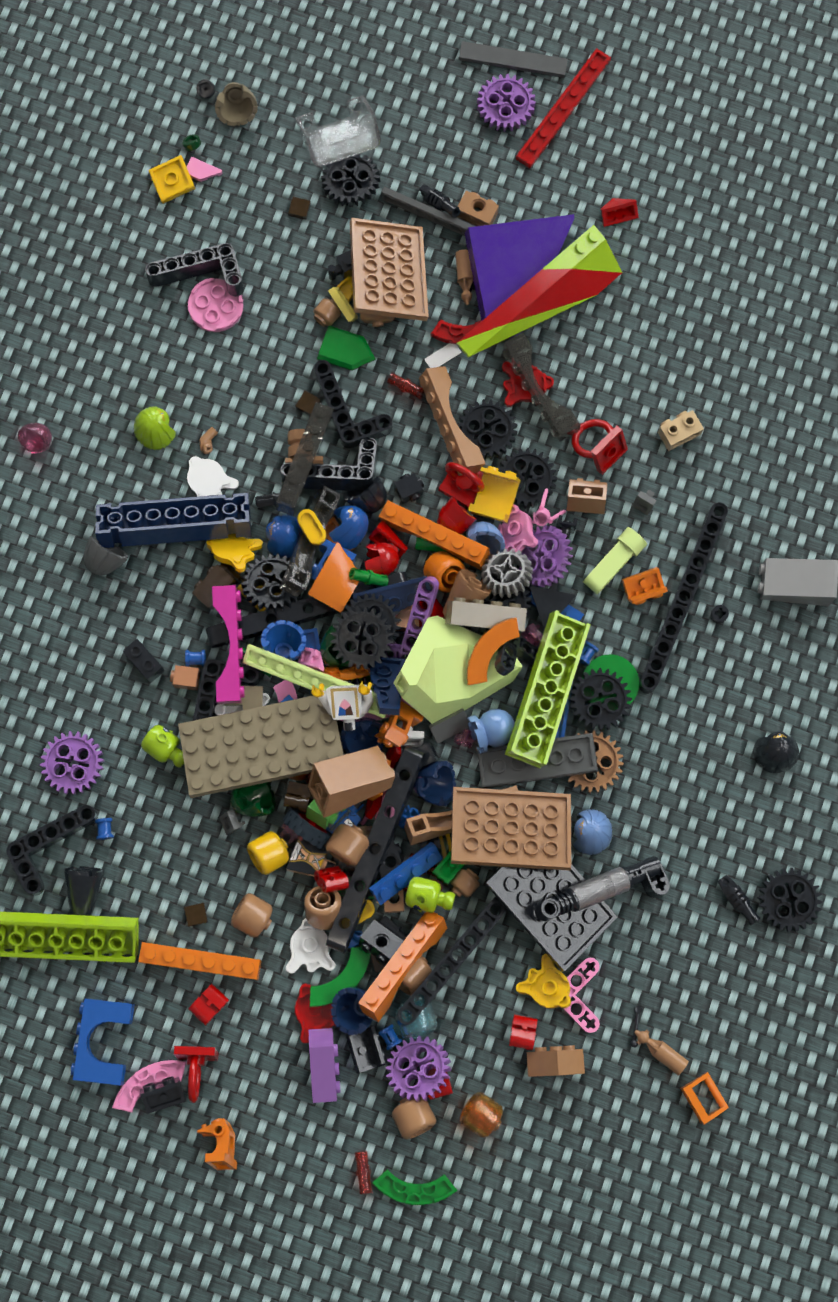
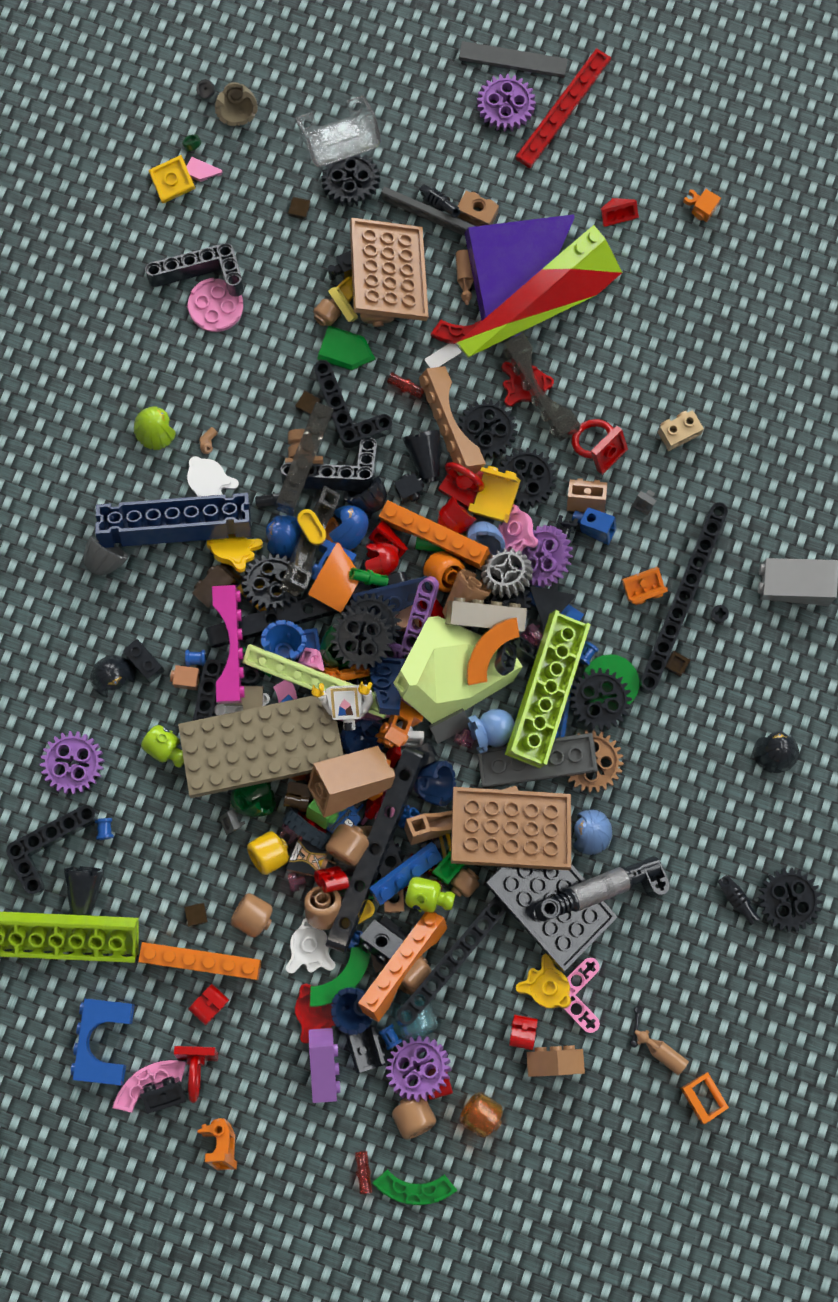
(35, 437): clear pink hat -> none
(111, 674): none -> black hair
(295, 881): none -> clear pink tile
(425, 454): none -> black cone
(543, 515): bright pink plant -> none
(596, 524): none -> blue torso
(628, 545): yellowish green beam -> none
(677, 664): none -> dark brown tile
(703, 205): none -> orange brick

